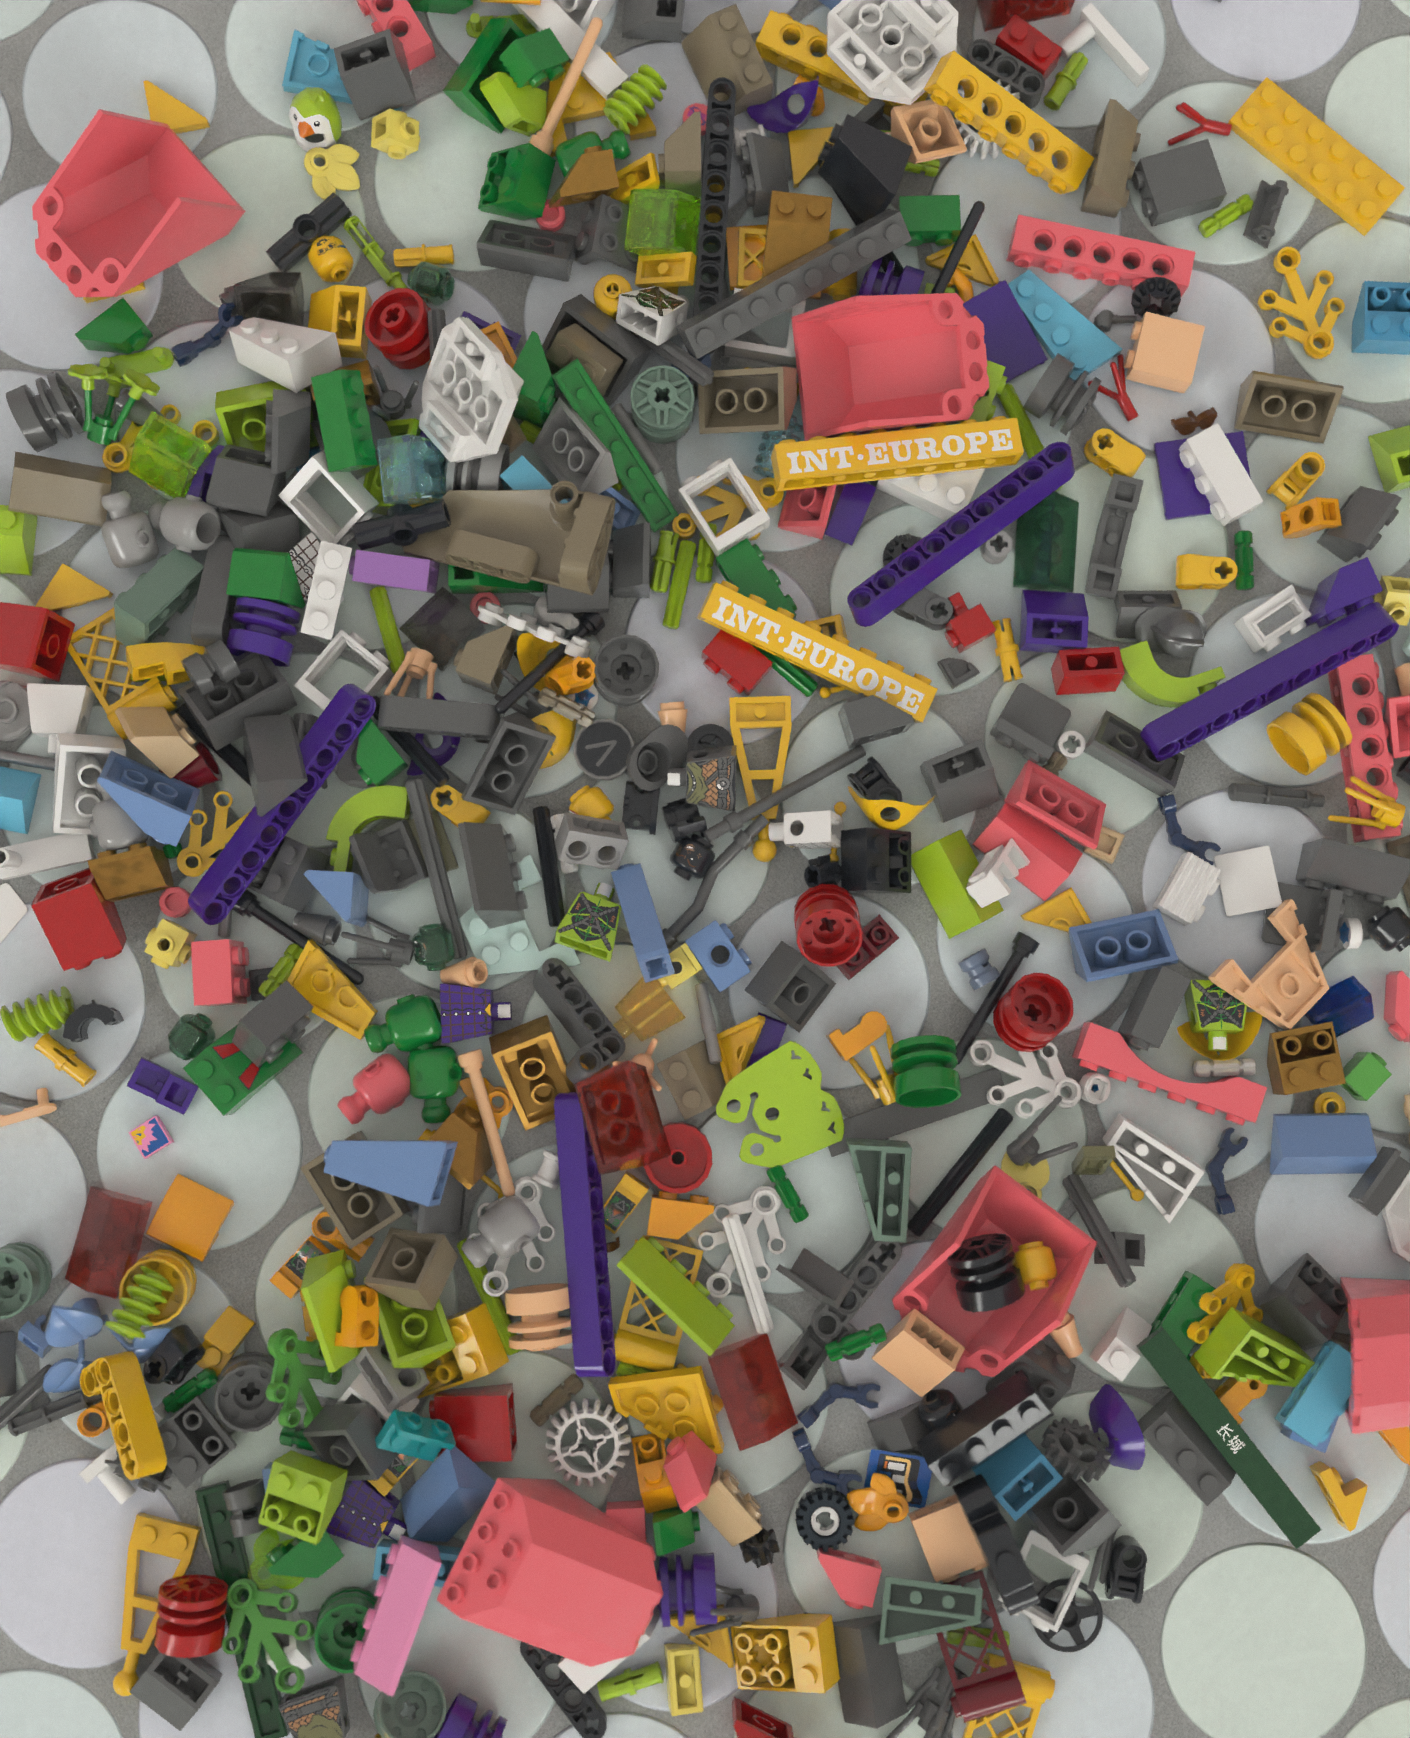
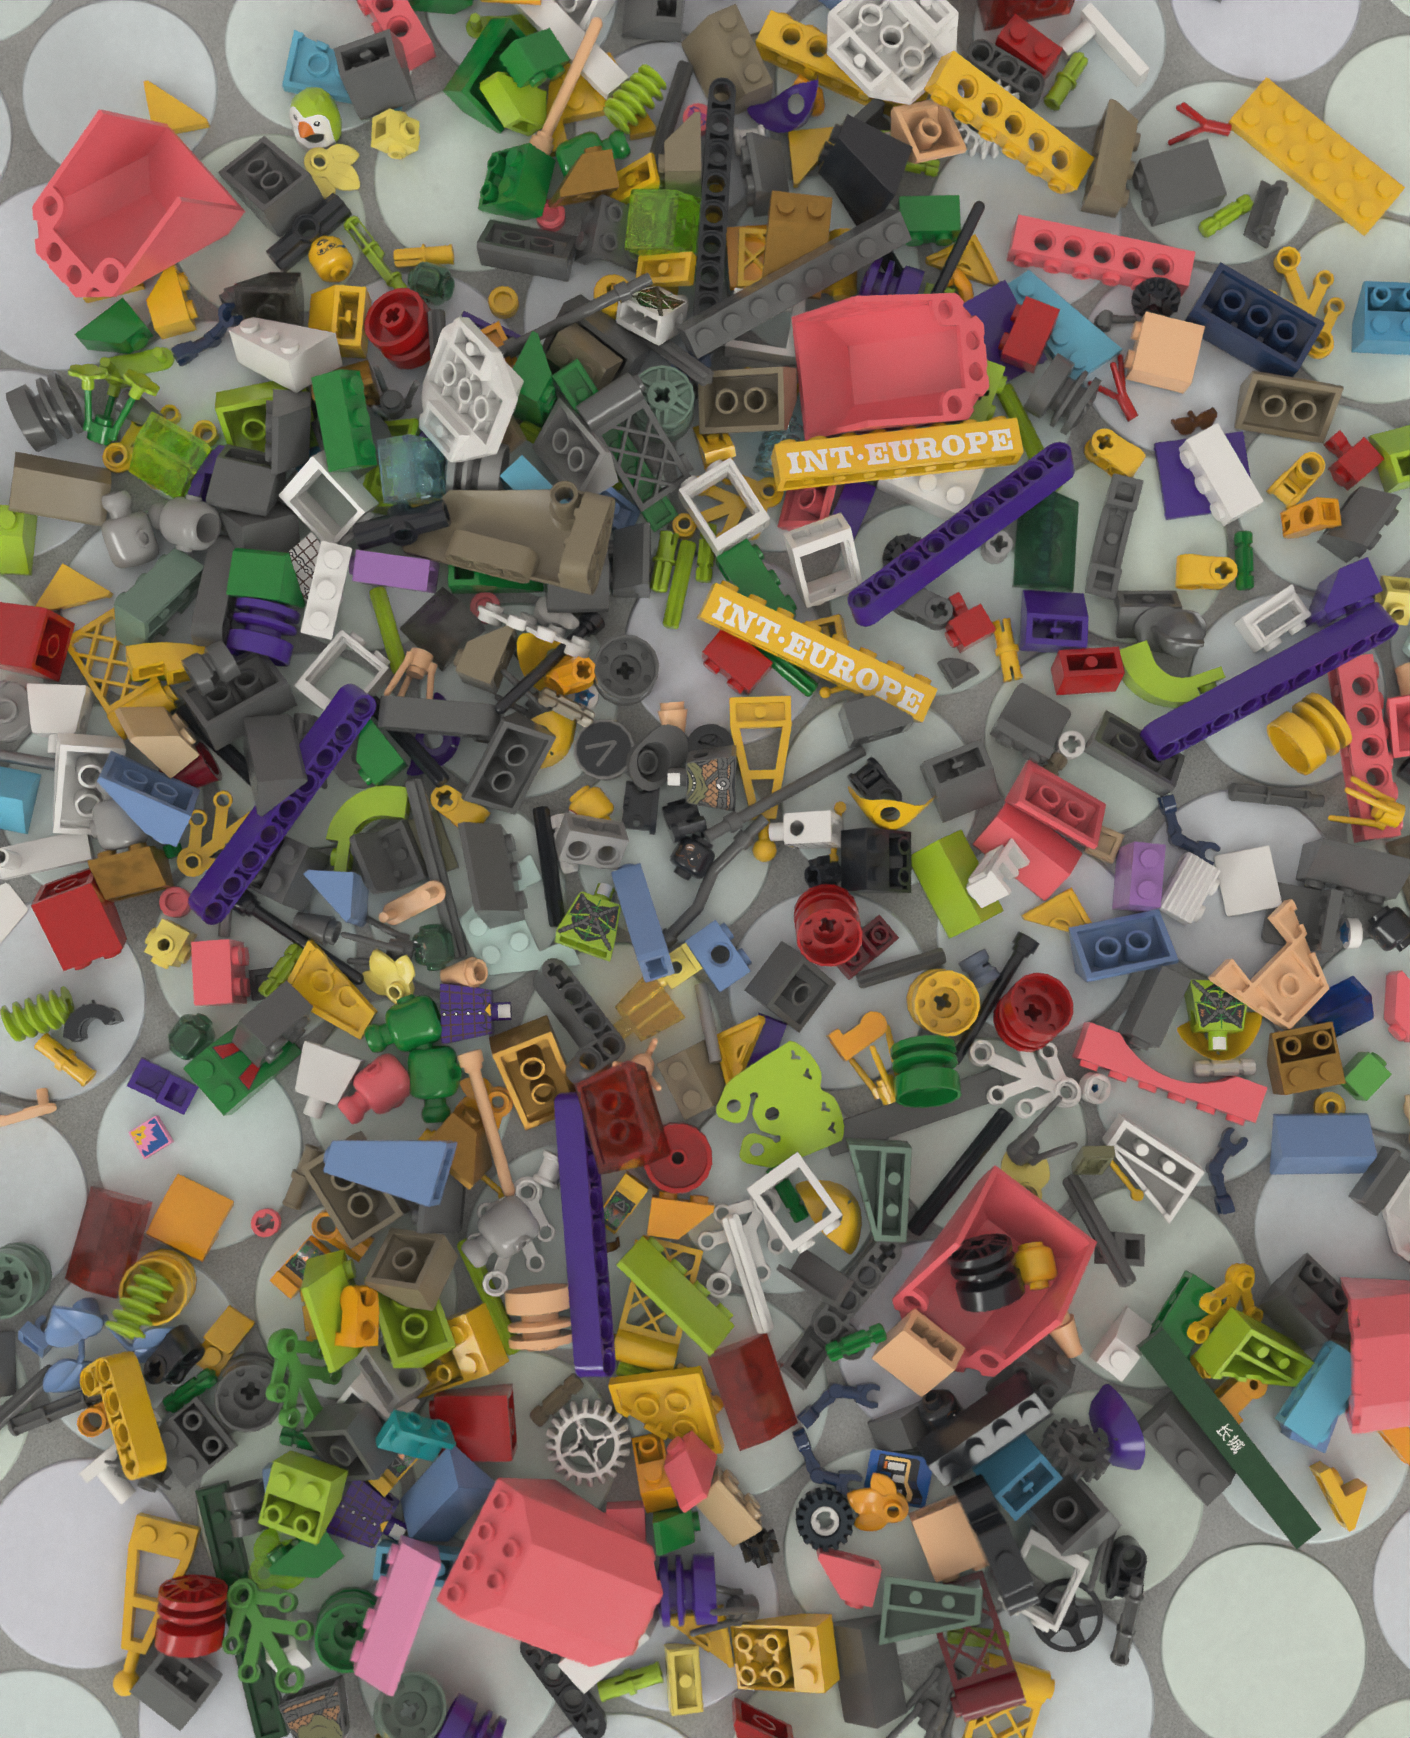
(169, 304): none -> yellow slope
(261, 1214): none -> coral bush
(272, 185): none -> dark grey slope
(299, 1184): none -> dark tan pin
(325, 1076): none -> white torso
(390, 976): none -> light yellow plate
(413, 903): none -> light nougat piece
(503, 302): none -> yellow tile
(618, 403): none -> dark grey piece
(621, 292): none -> dark grey bar
(671, 107): none -> dark grey axle
(714, 447): none -> yellow slope
(773, 1178): none -> white window
(817, 537): none -> white window
(849, 1231): none -> yellow piece
(901, 968): none -> dark grey axle
(960, 997): none -> yellow wheel
(1029, 334): none -> red brick
(1127, 1622): none -> dark grey piece
(1139, 877): none -> medium lavender brick
(1254, 323): none -> dark blue slope
(1353, 461): none -> red brick

